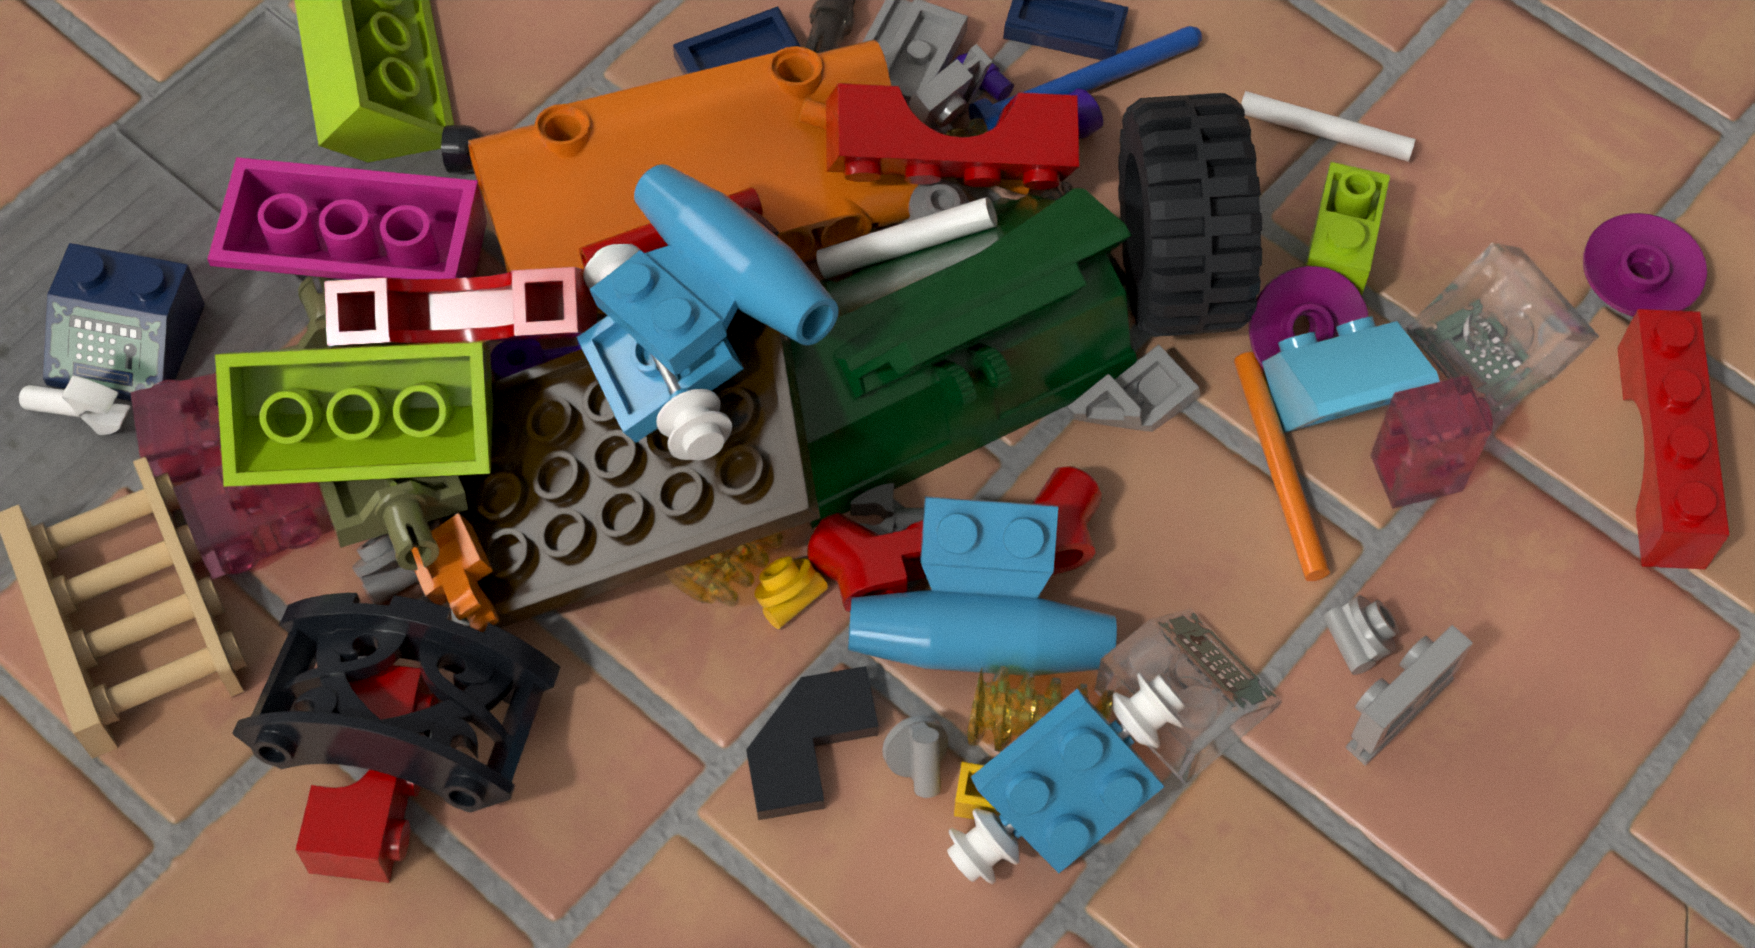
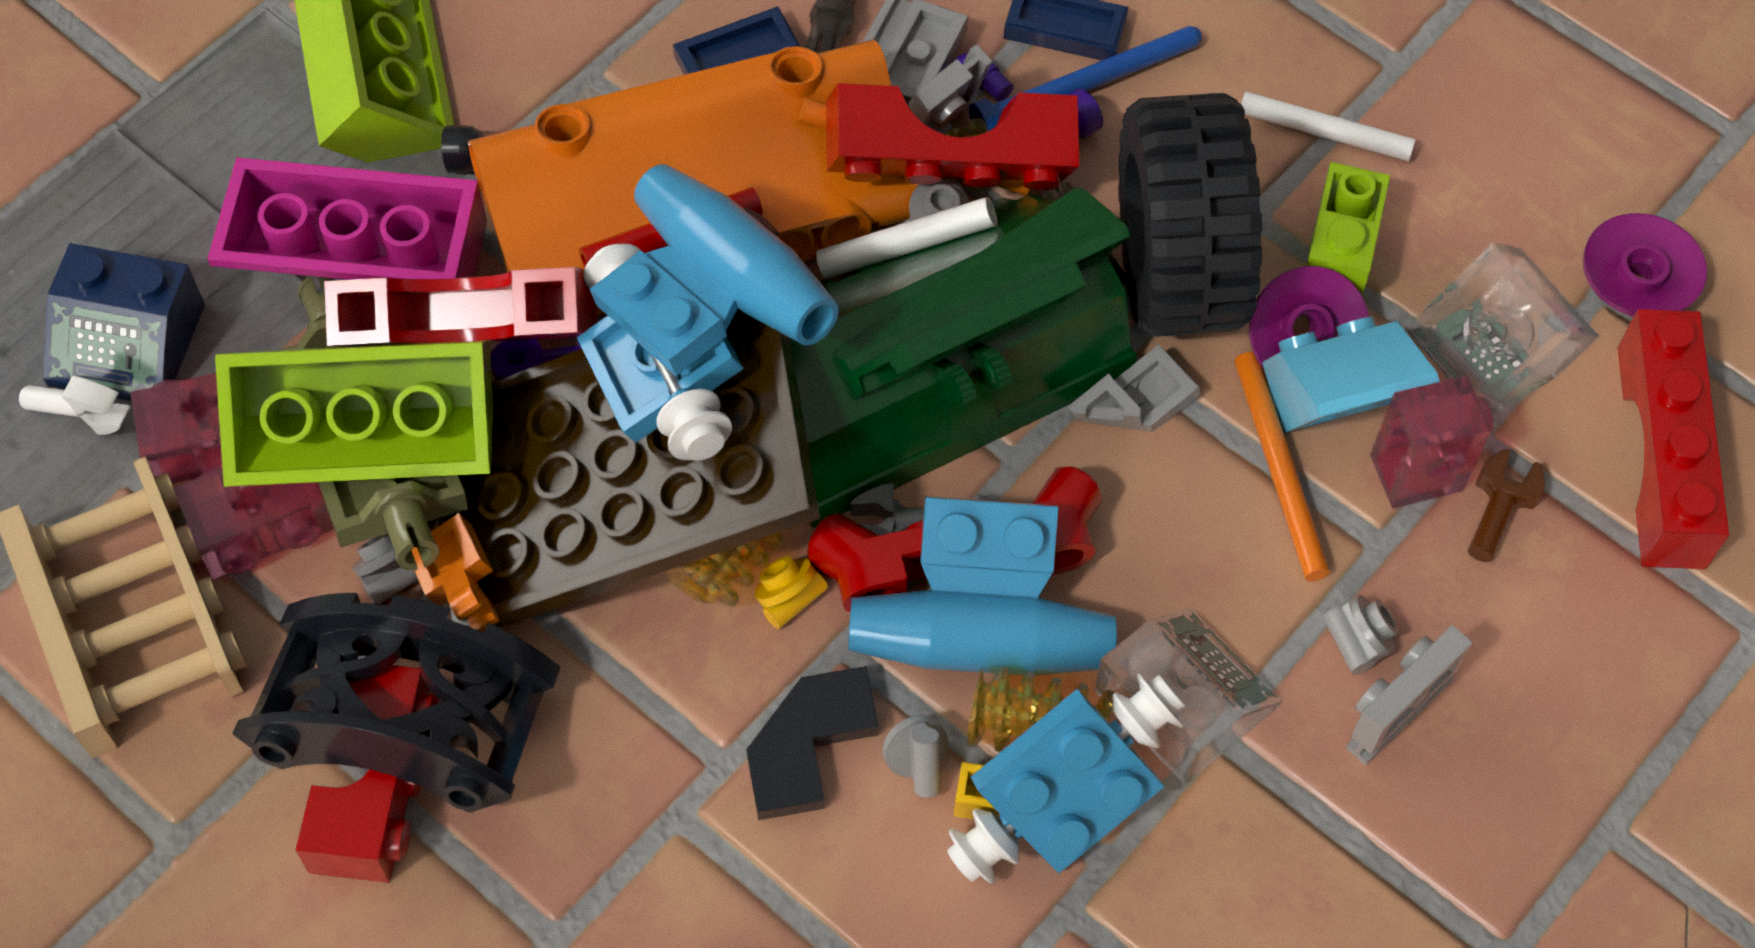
(1503, 500): none -> reddish brown bar

